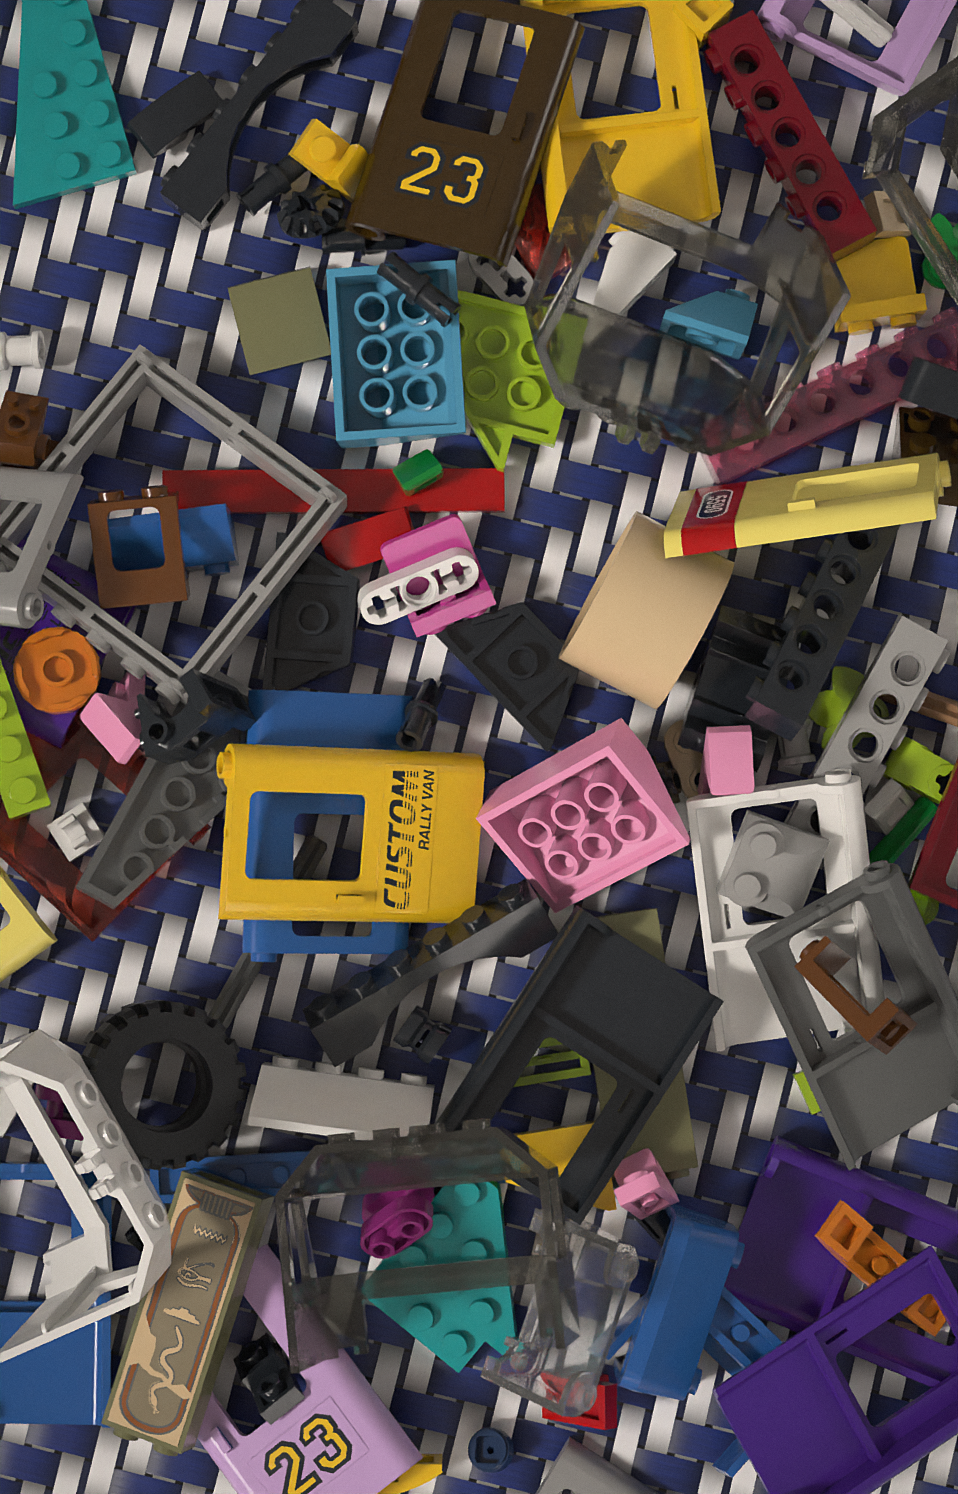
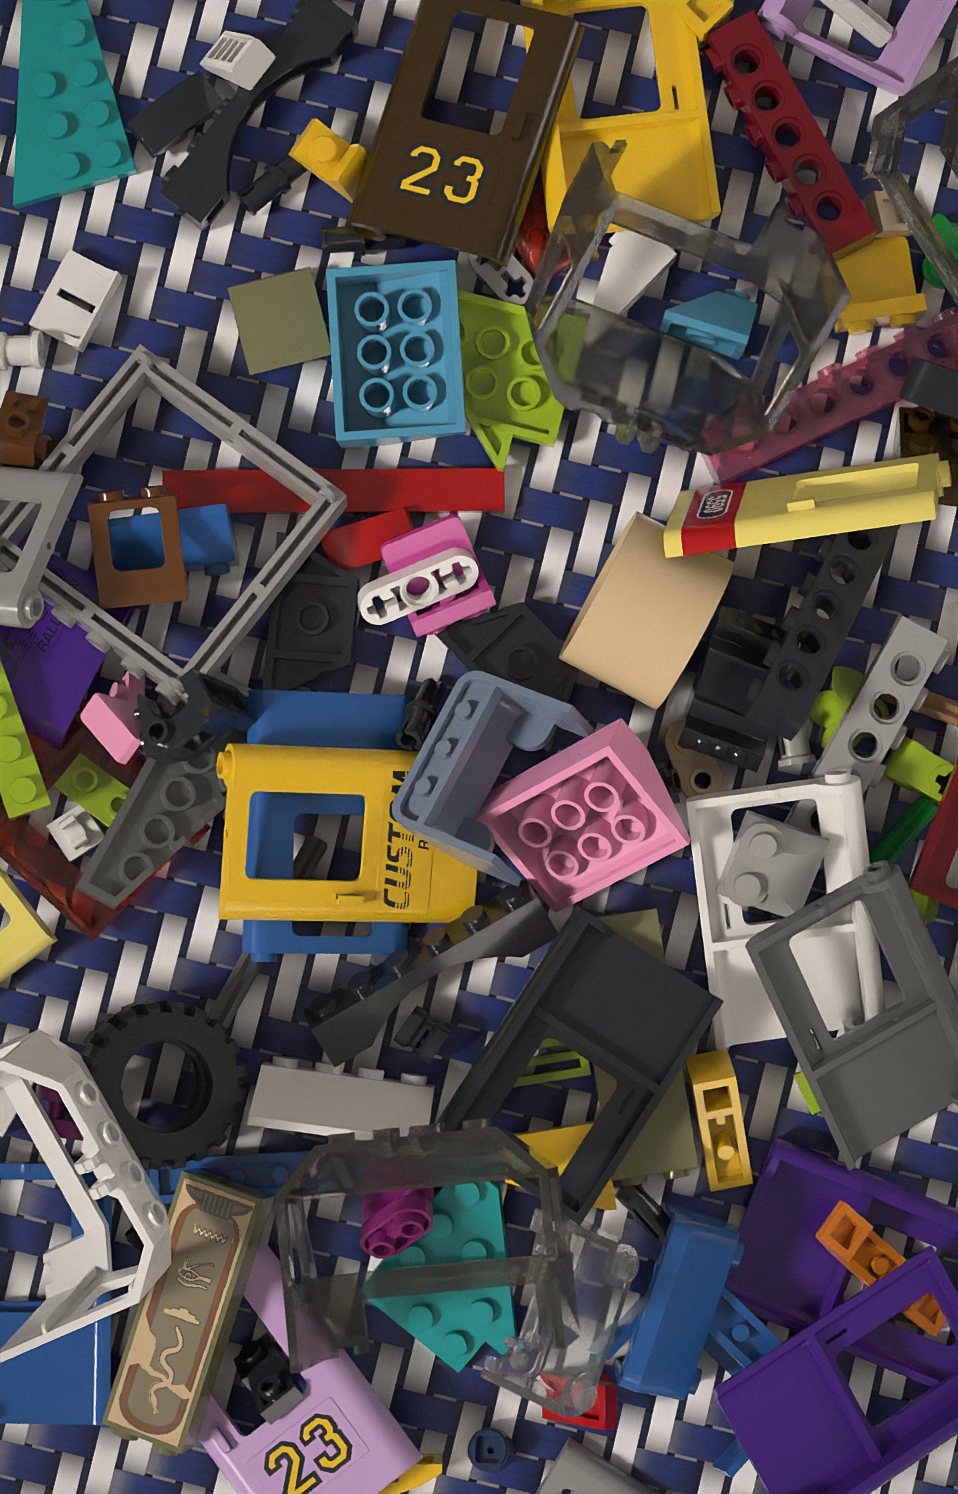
(57, 670): orange tile -> none
(87, 282): none -> white piece
(92, 789): none -> lime hinge
(238, 59): none -> white slope
(301, 223): black gear -> none
(418, 472): green slope -> none
(419, 289): black pin -> none
(464, 759): none -> sand blue windscreen
(643, 1185): bright pink slope -> none
(719, 1119): none -> yellow slope
(727, 761): bright pink slope -> none
(882, 1027): reddish brown window -> none
(888, 806): white tile -> none

